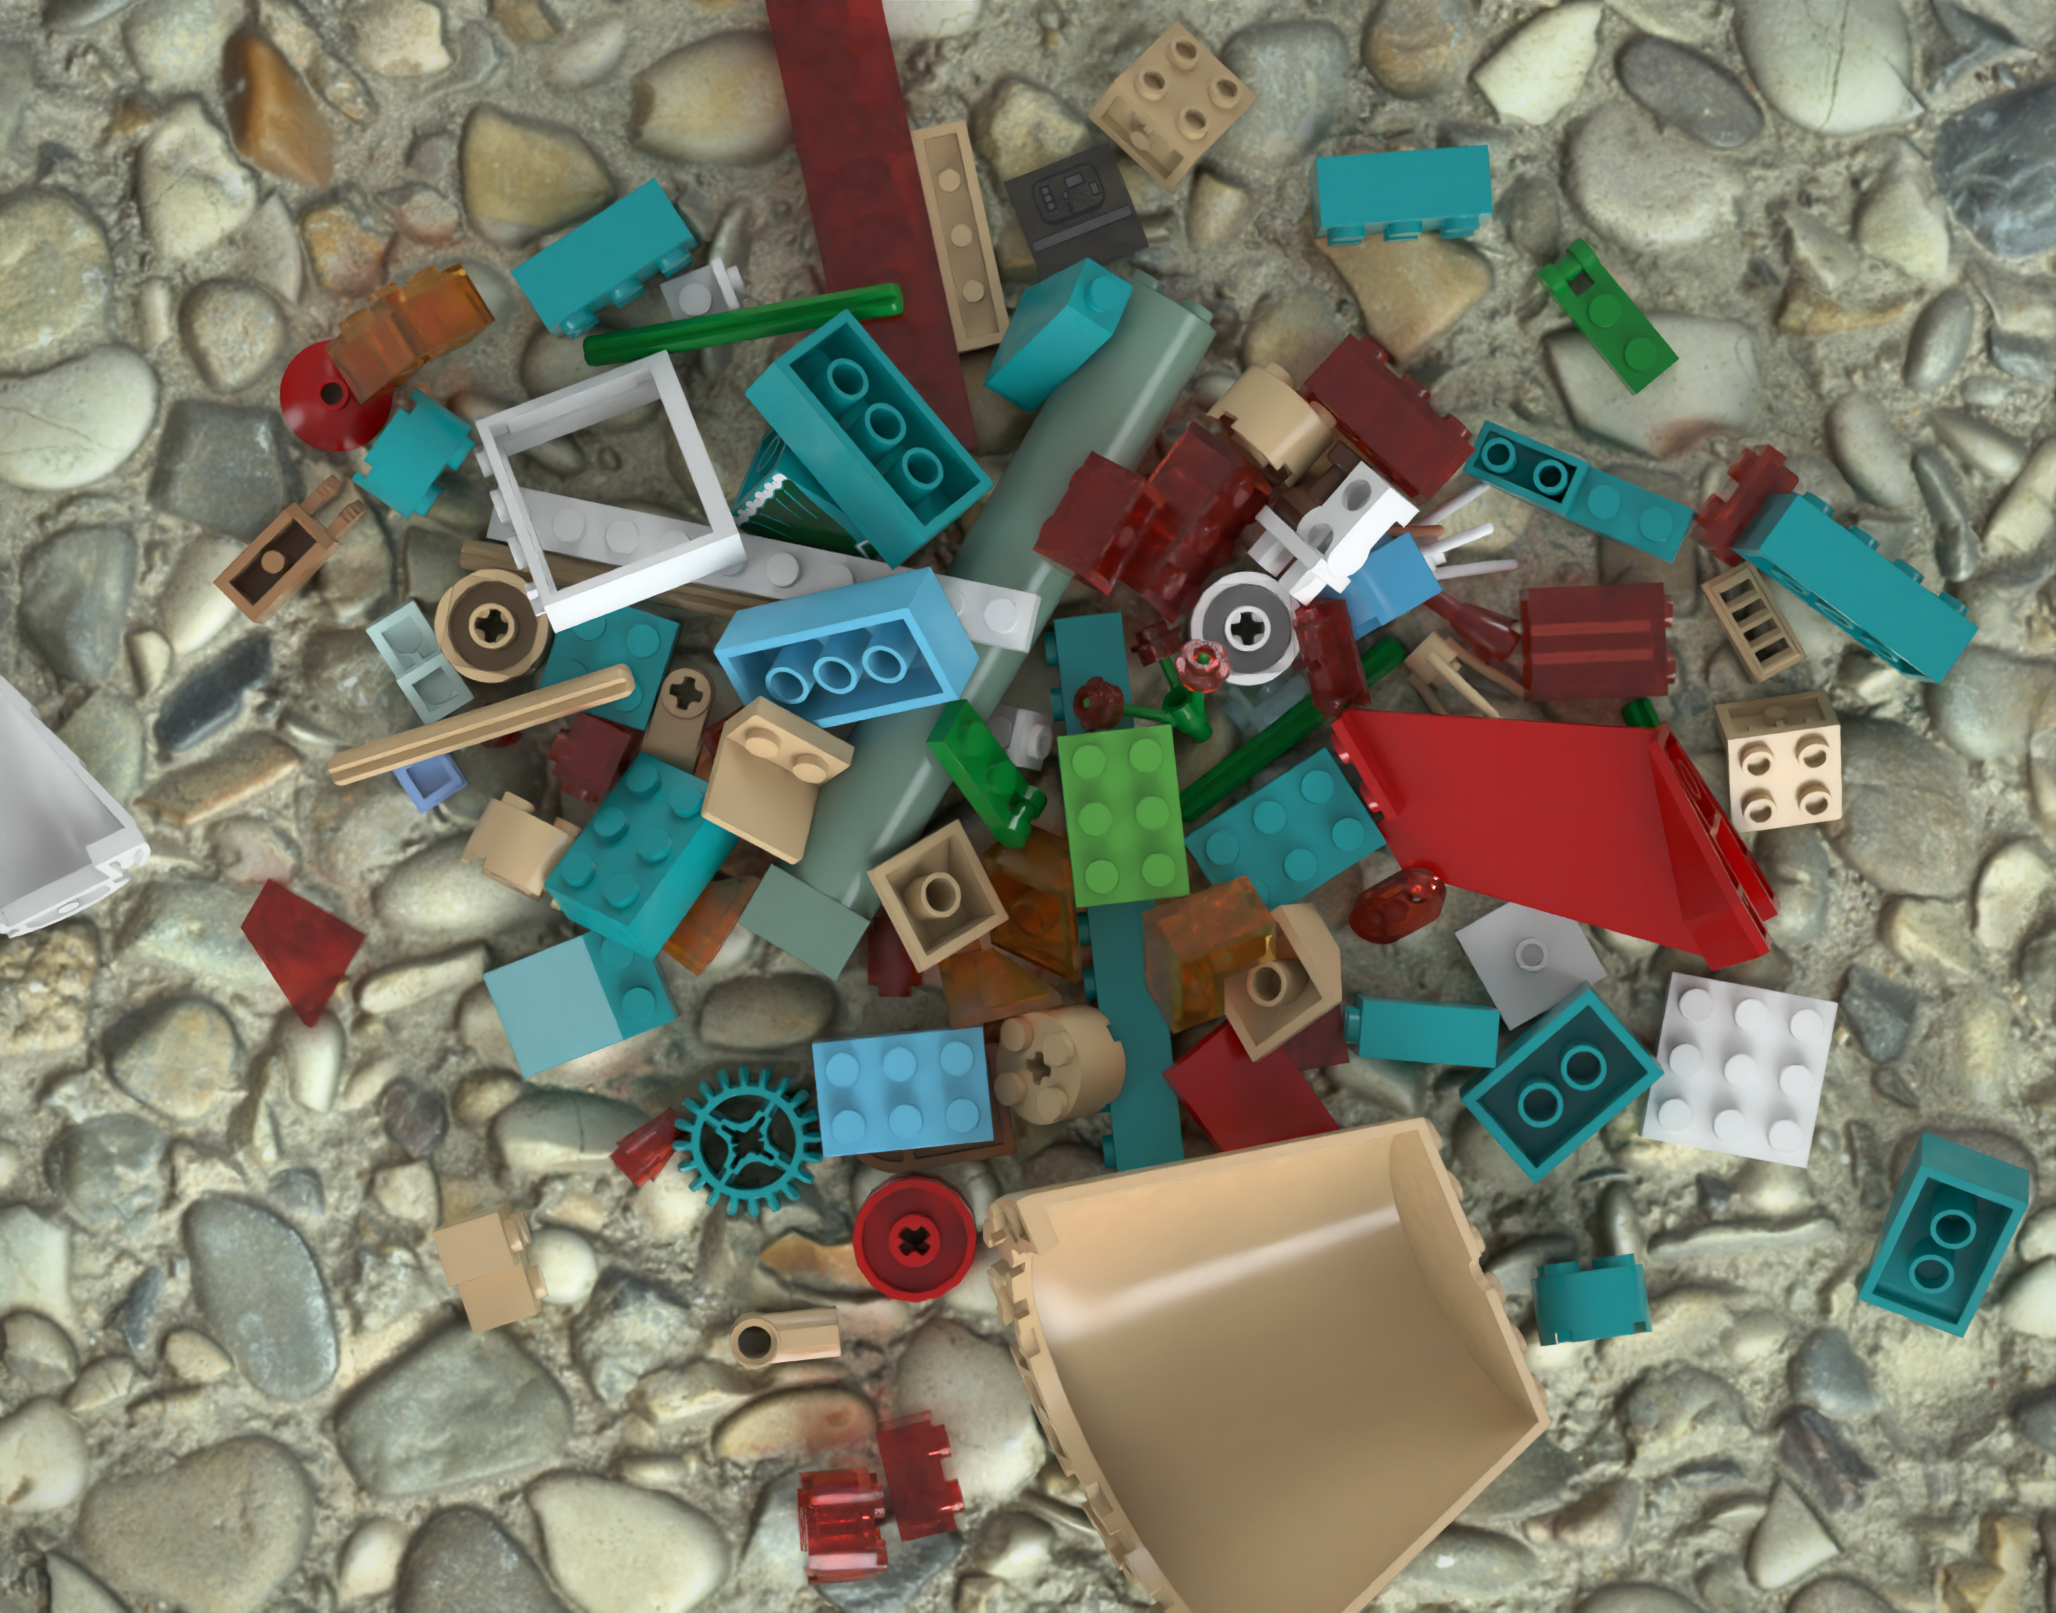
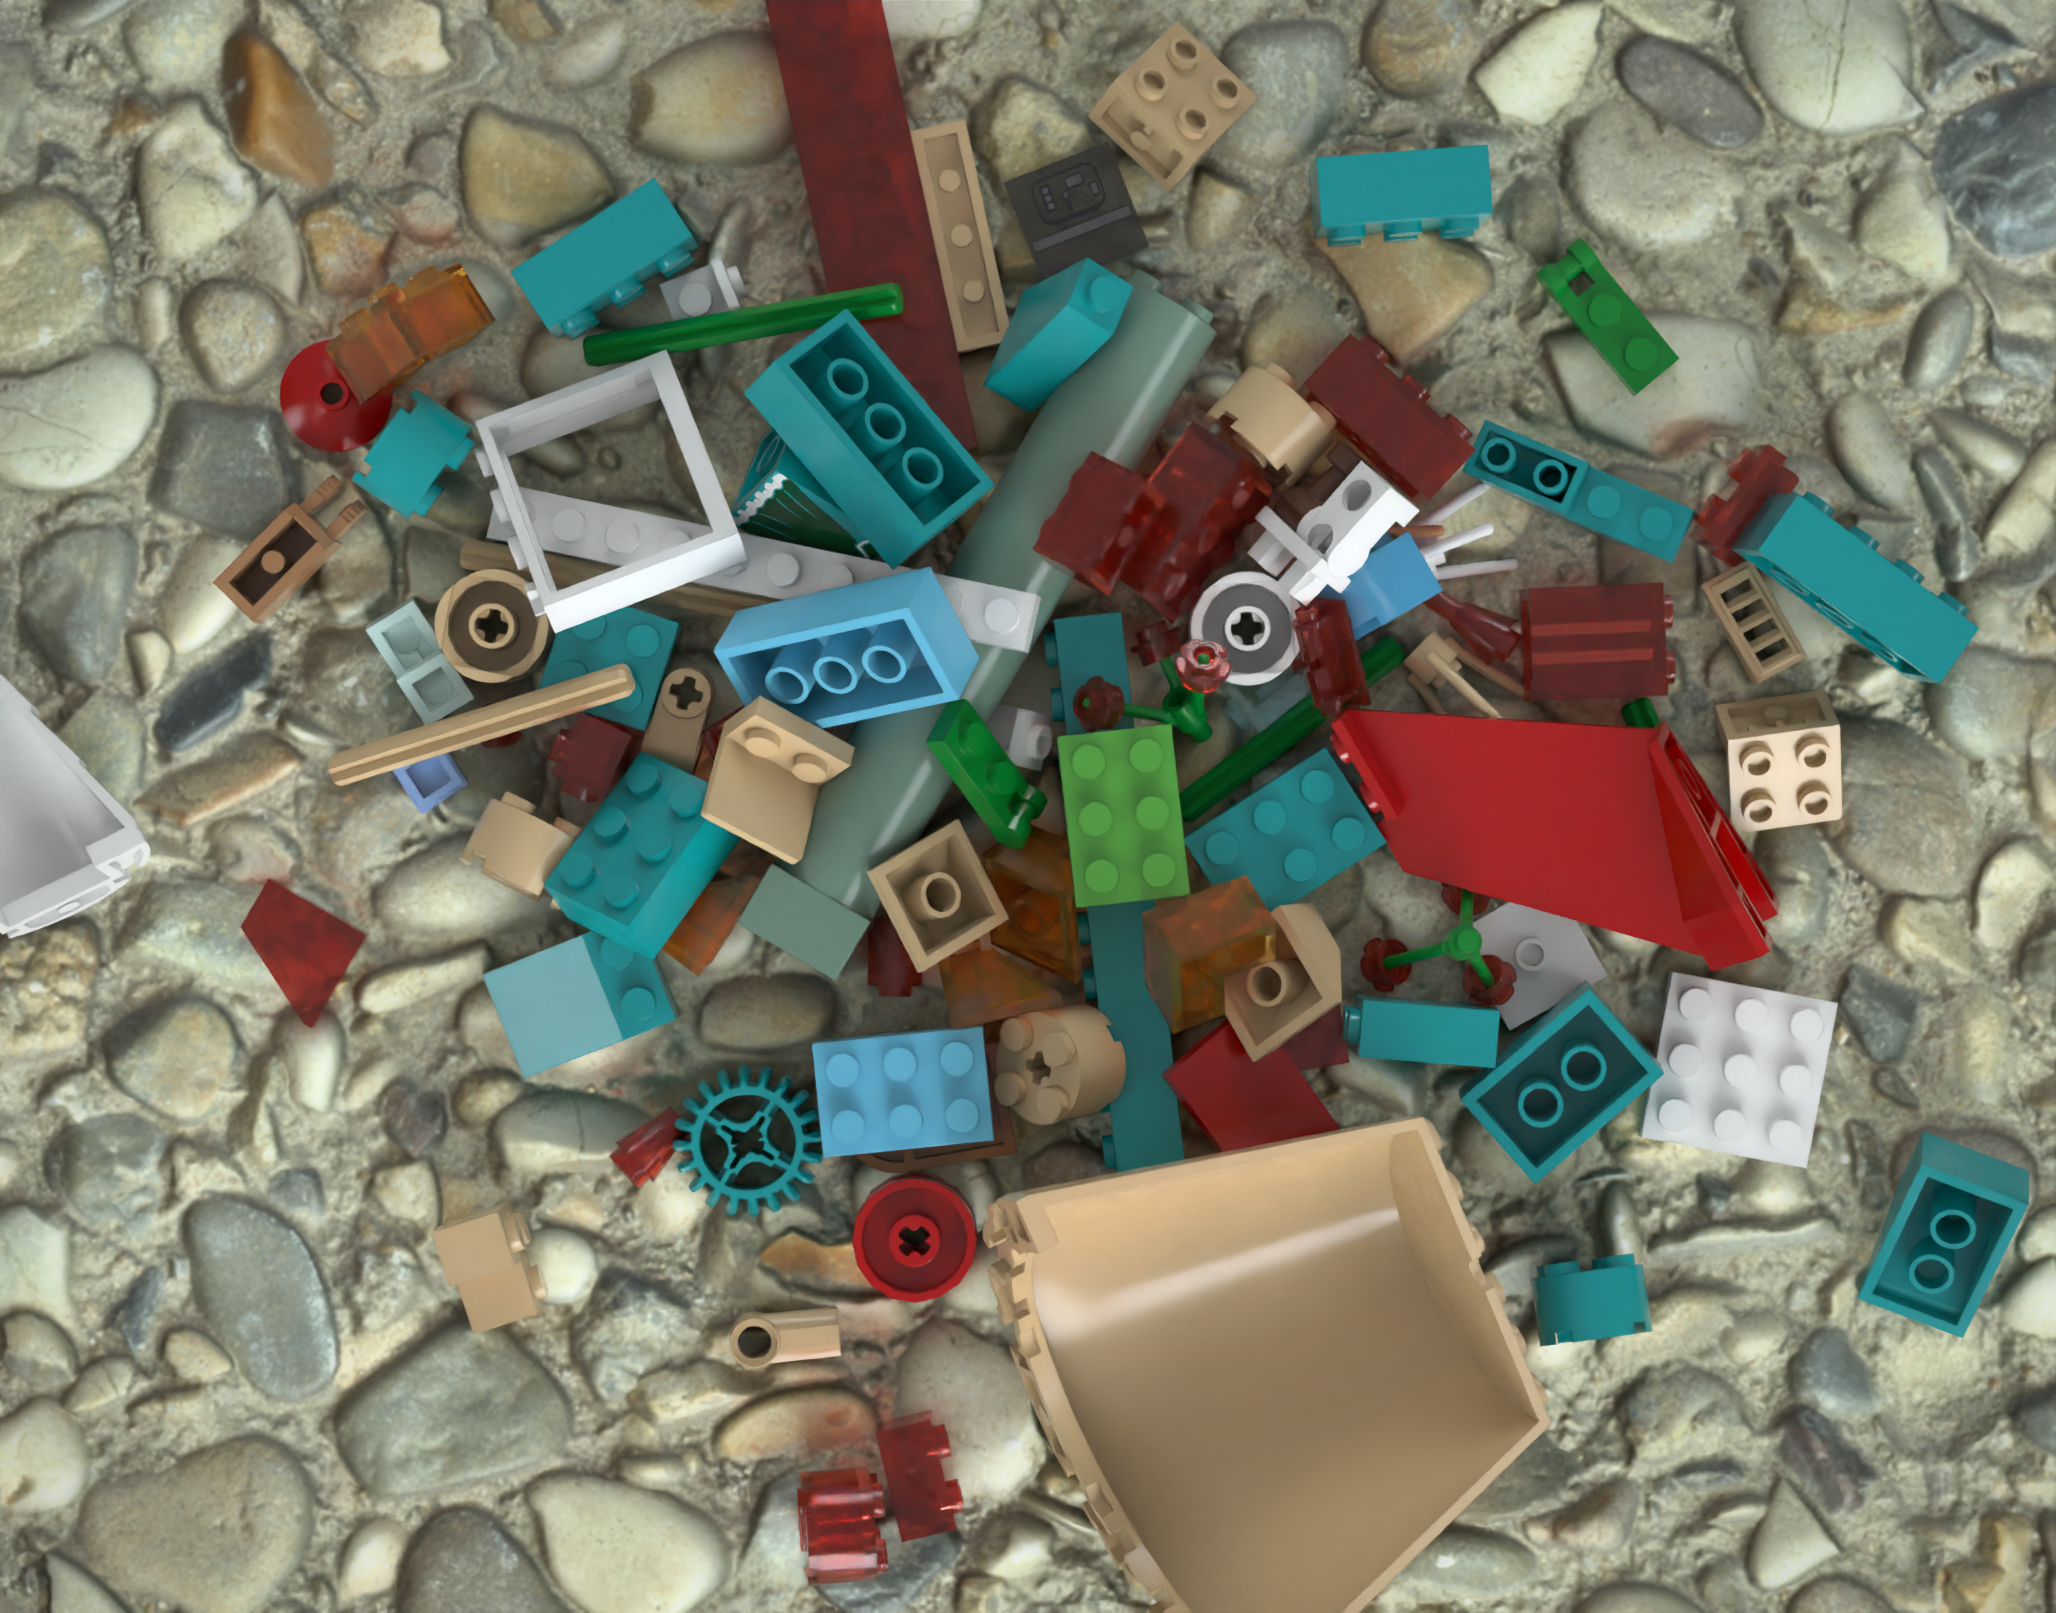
(1397, 906): clear red plate -> none
(1485, 977): none -> clear red plant

